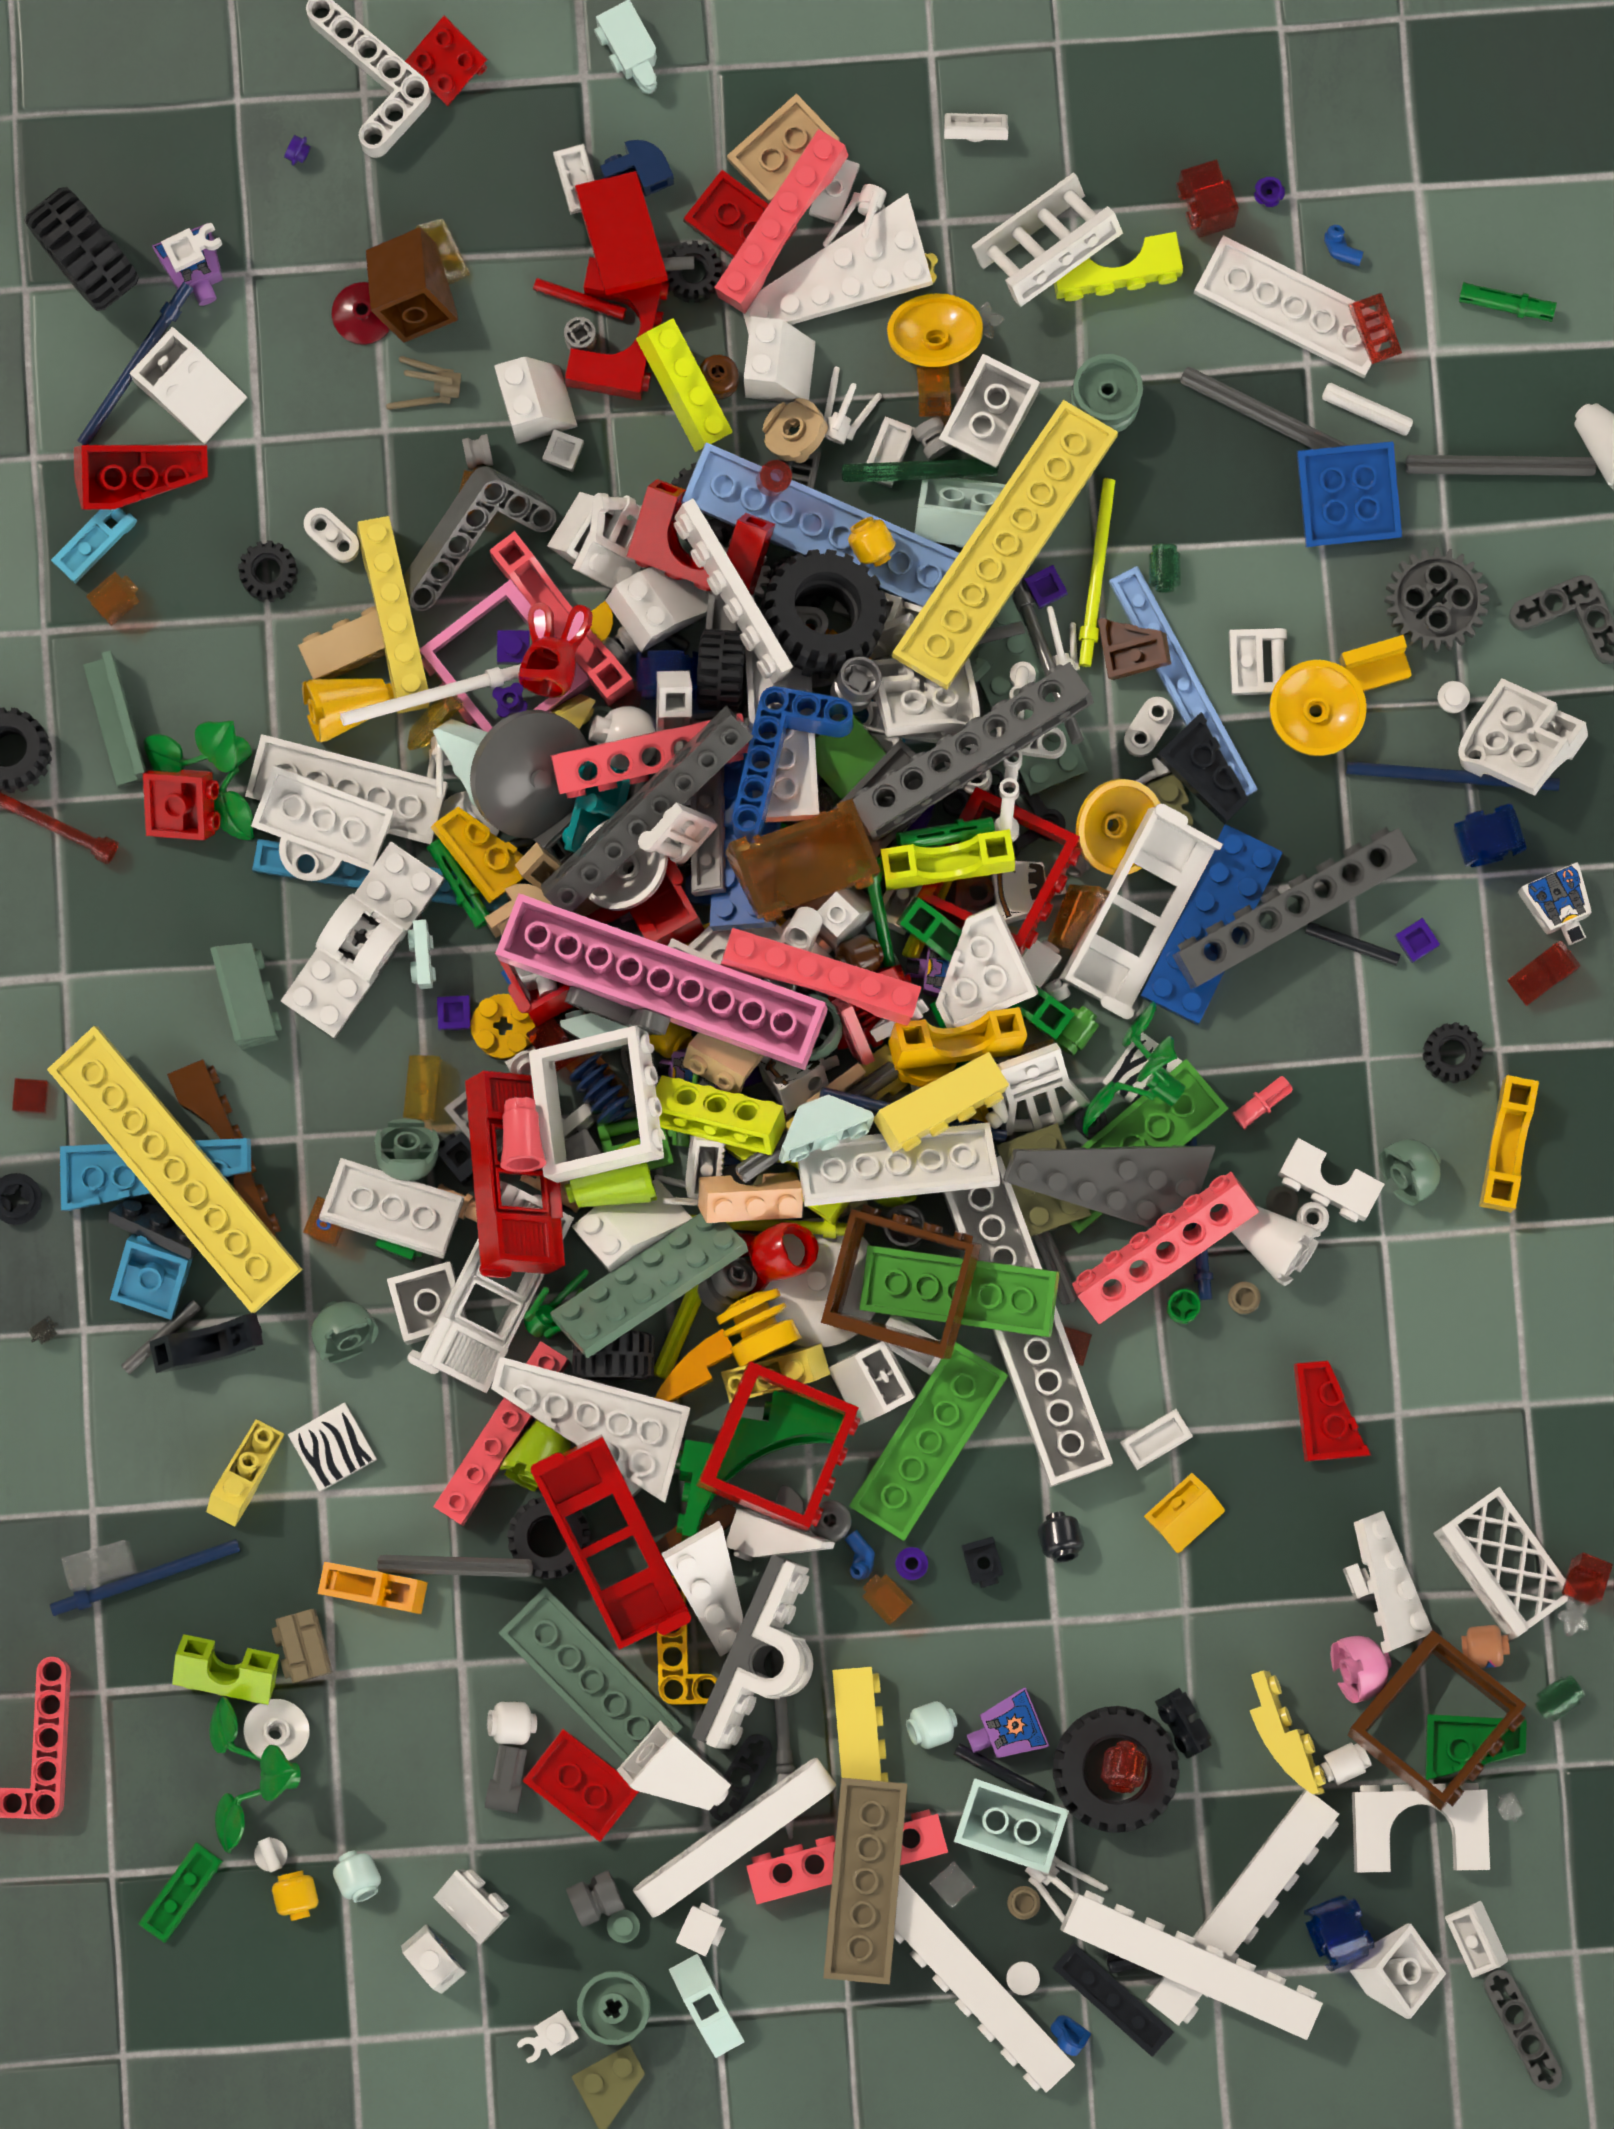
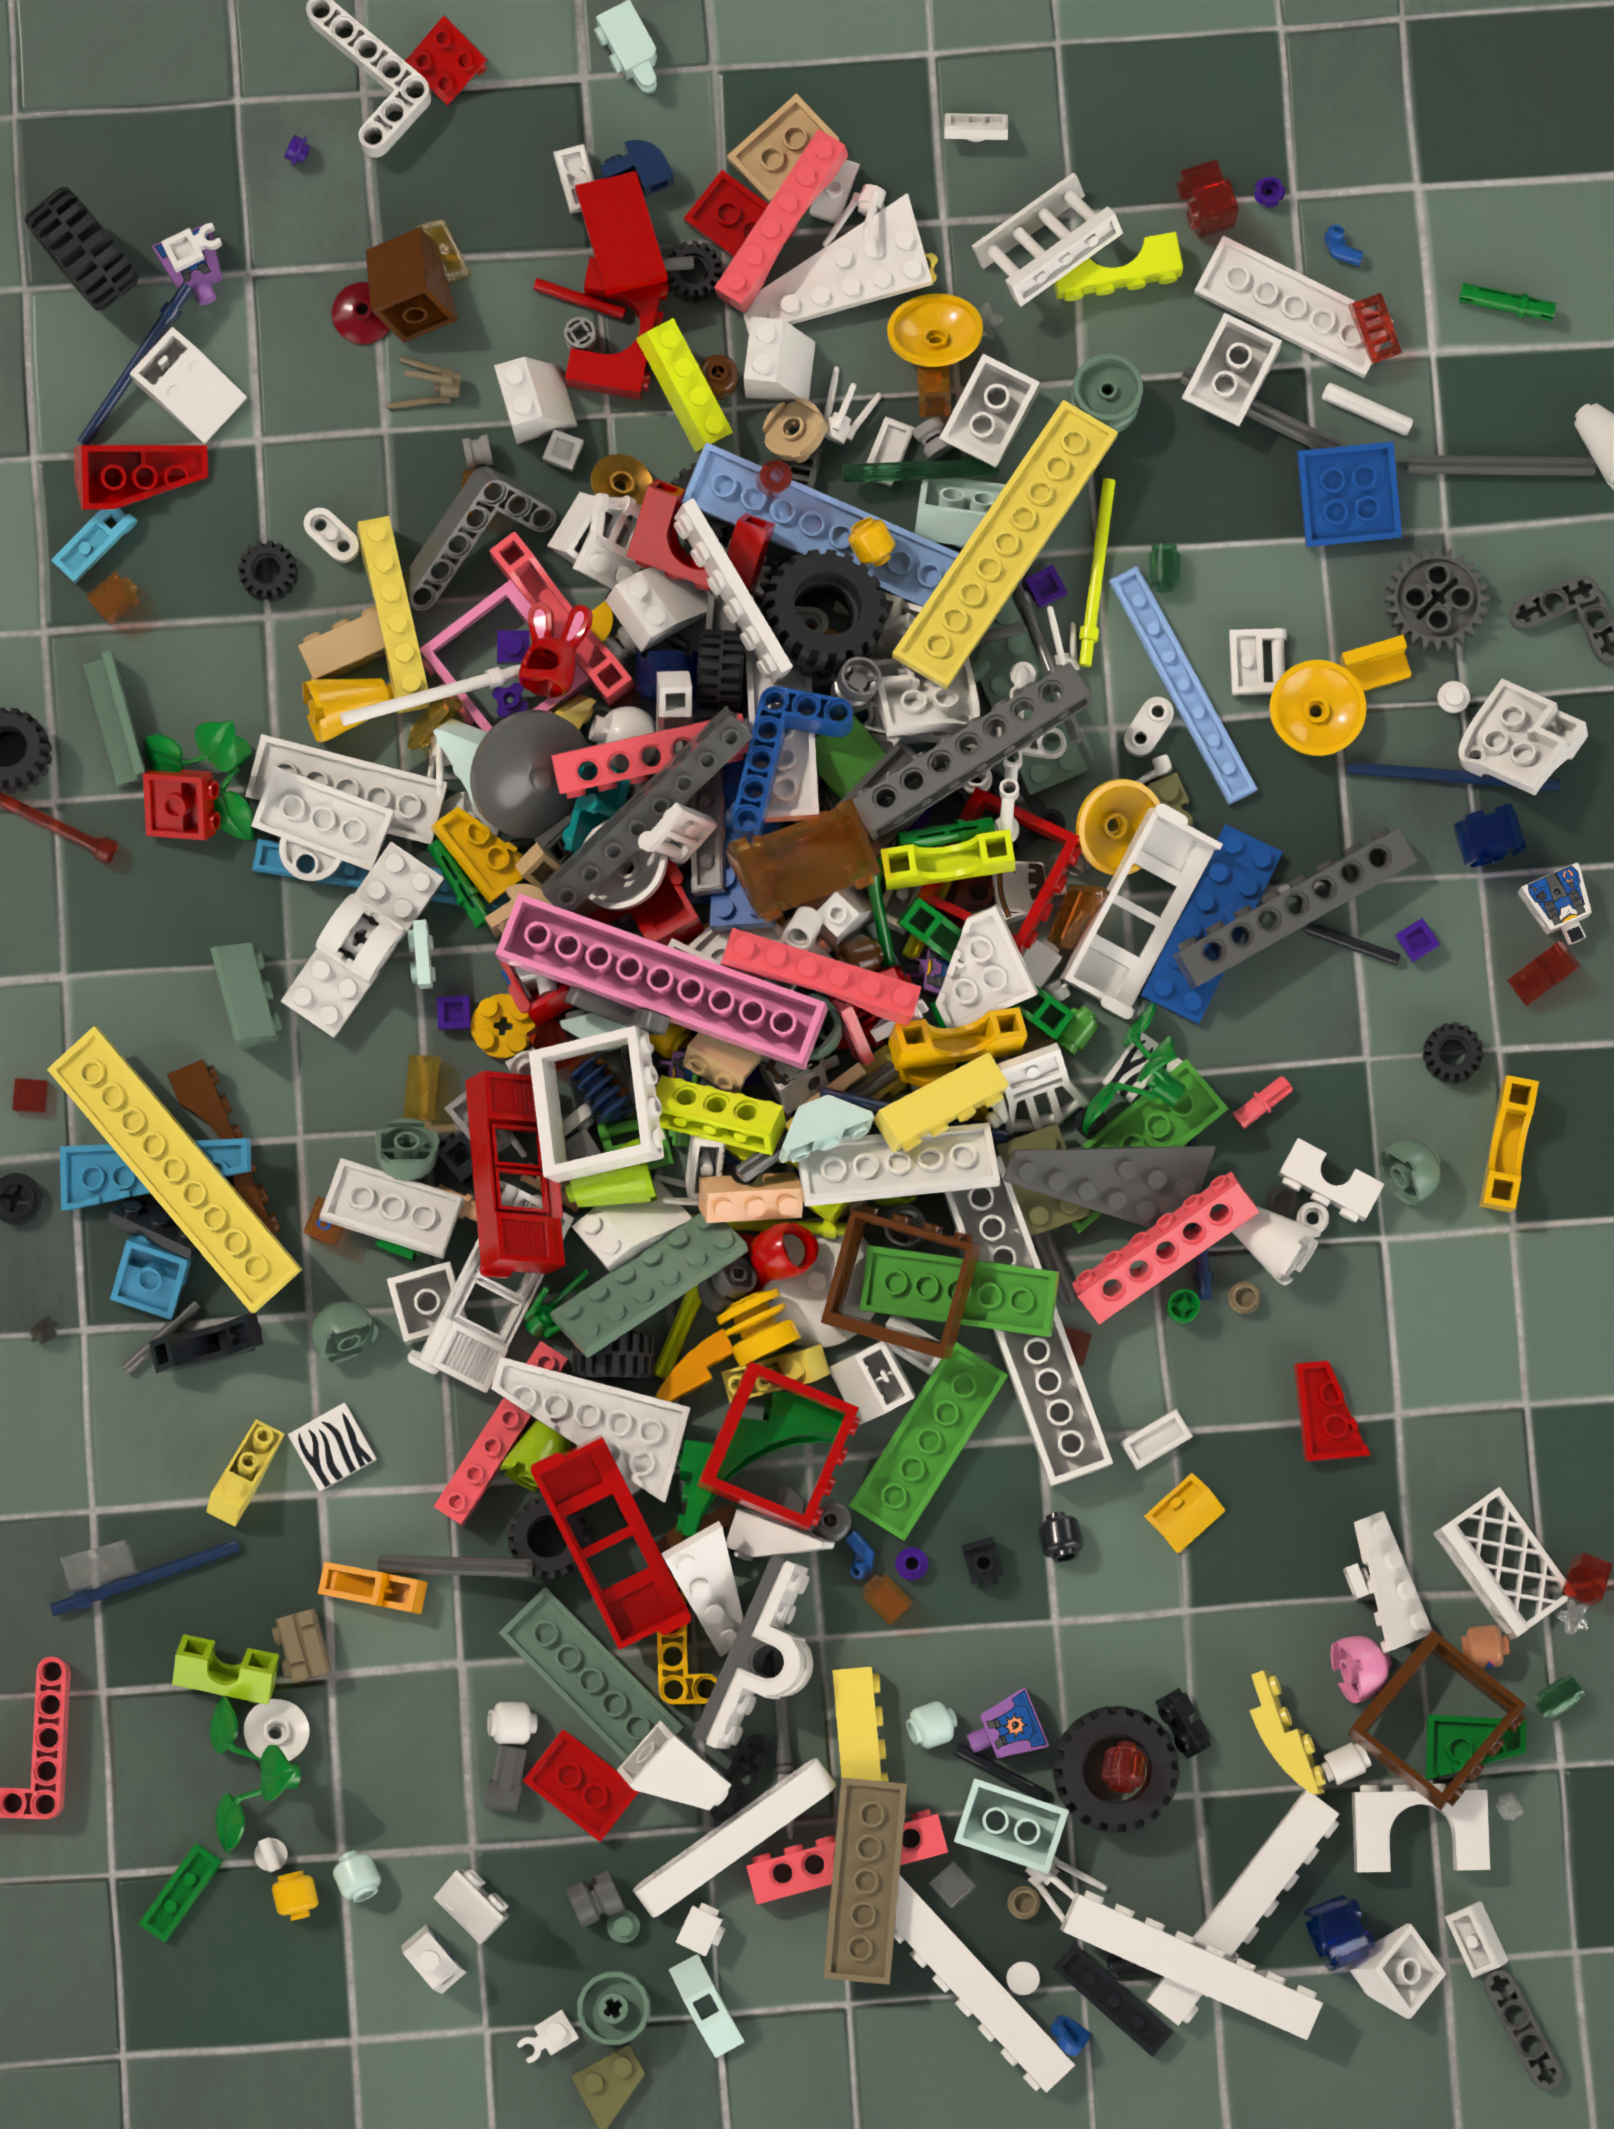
(521, 1136): coral plant -> none
(623, 472): none -> pearl gold dish
(1132, 648): reddish brown wing -> none
(1200, 766): black wing -> none
(1232, 369): none -> white slope

